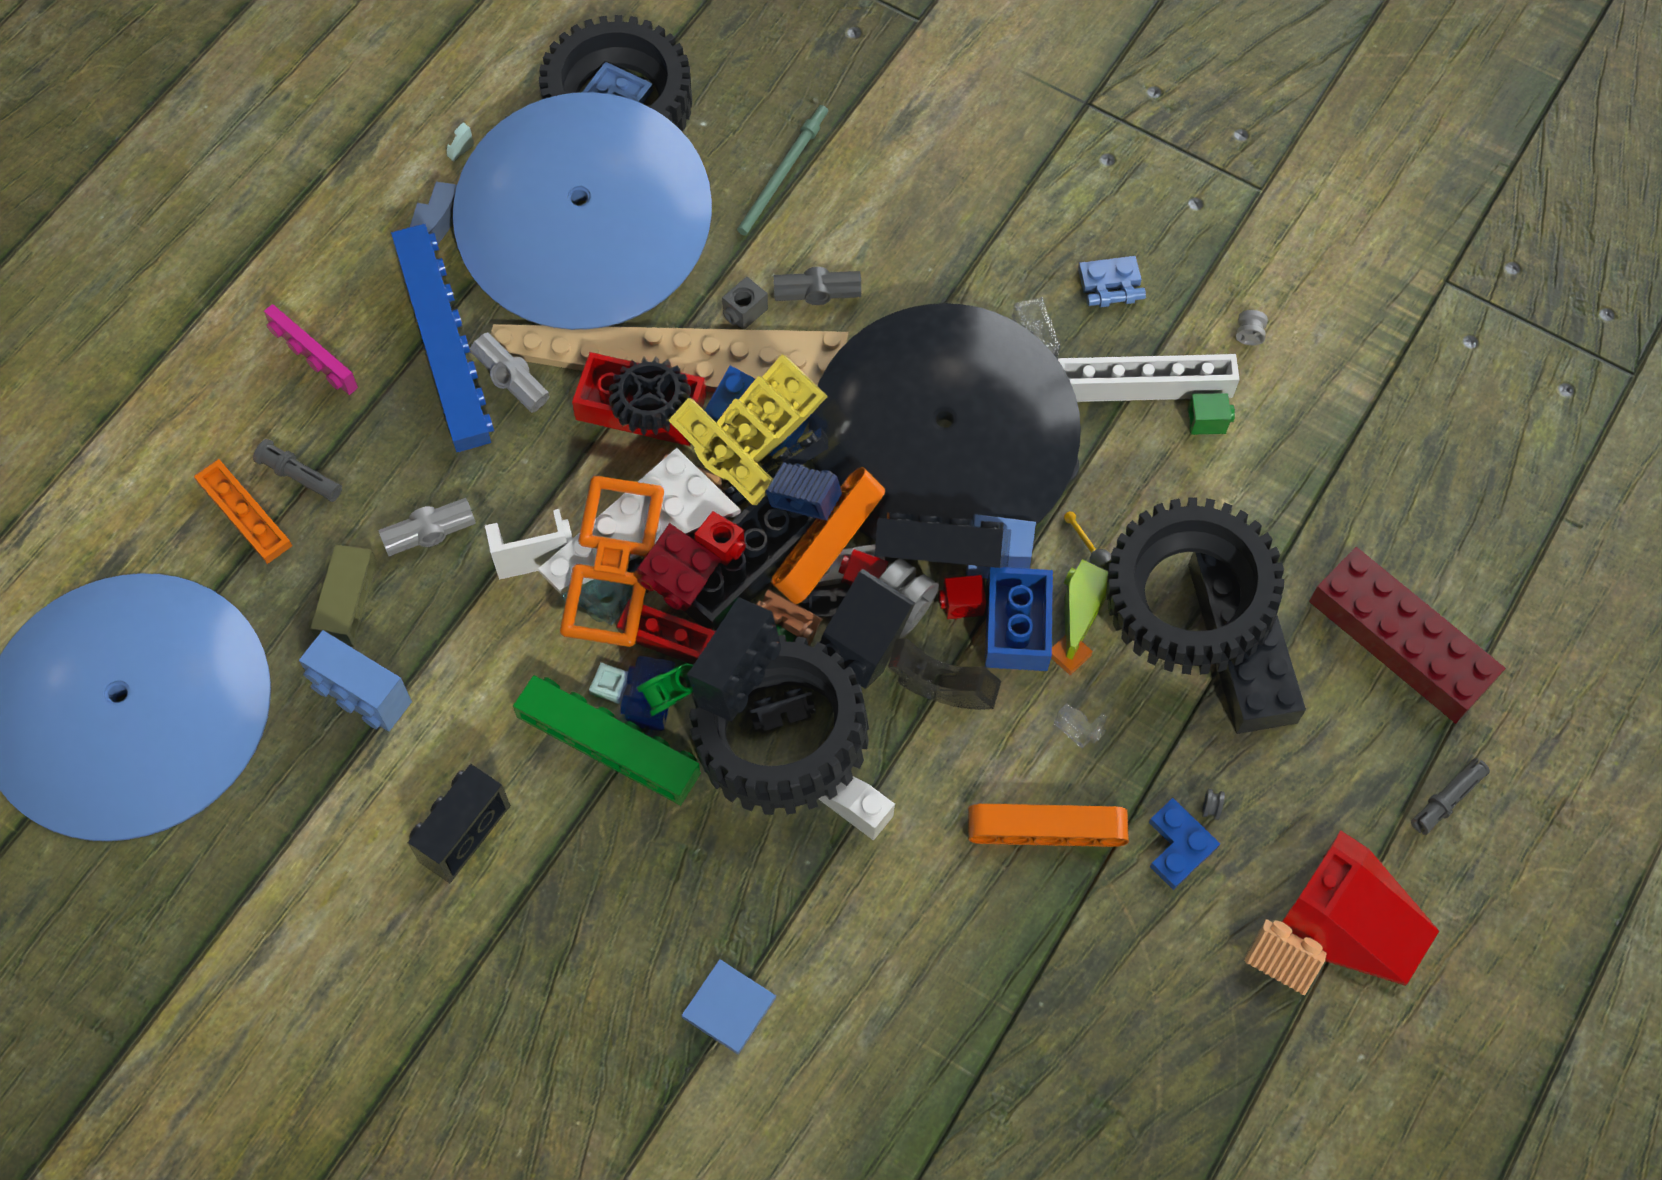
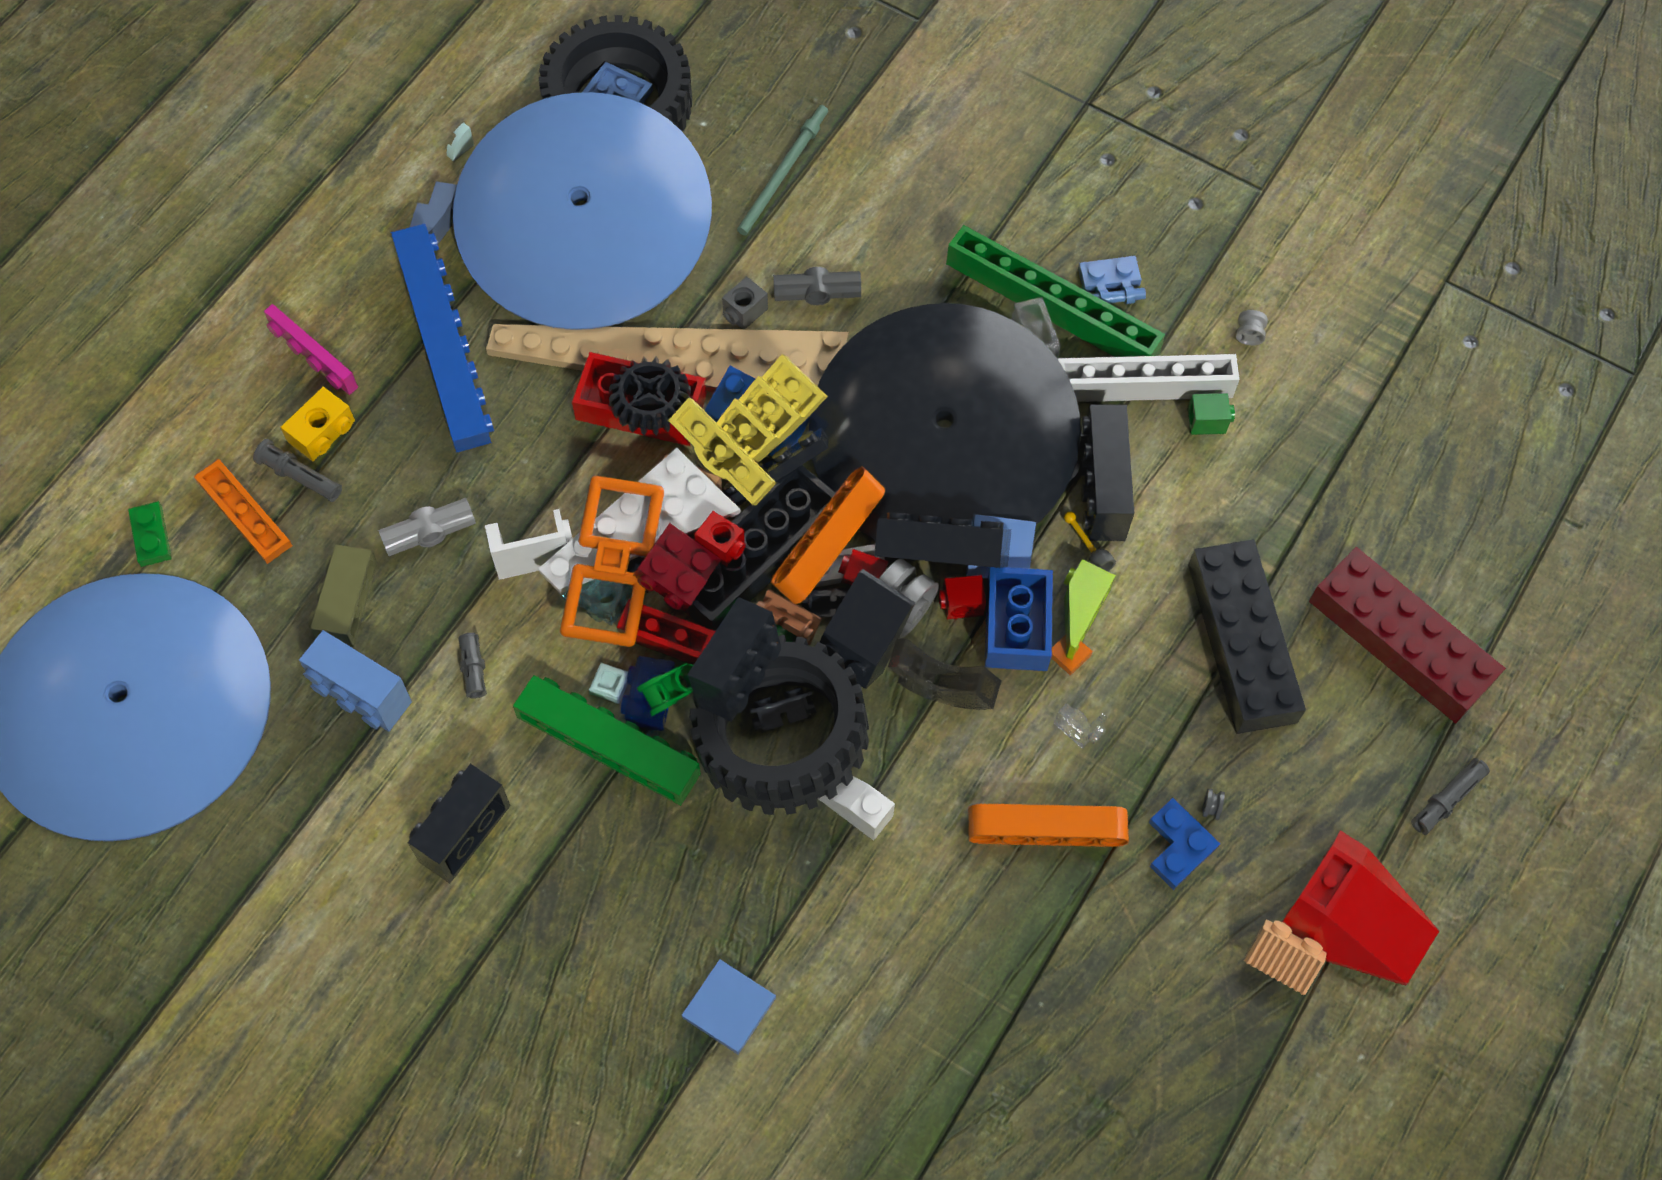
(149, 534): none -> green plate
(320, 409): none -> yellow brick
(472, 665): none -> dark grey pin
(509, 372): light grey piece -> none
(804, 490): dark blue brick -> none
(1065, 302): none -> green brick
(1106, 473): none -> black brick
(1205, 532): black tyre -> none

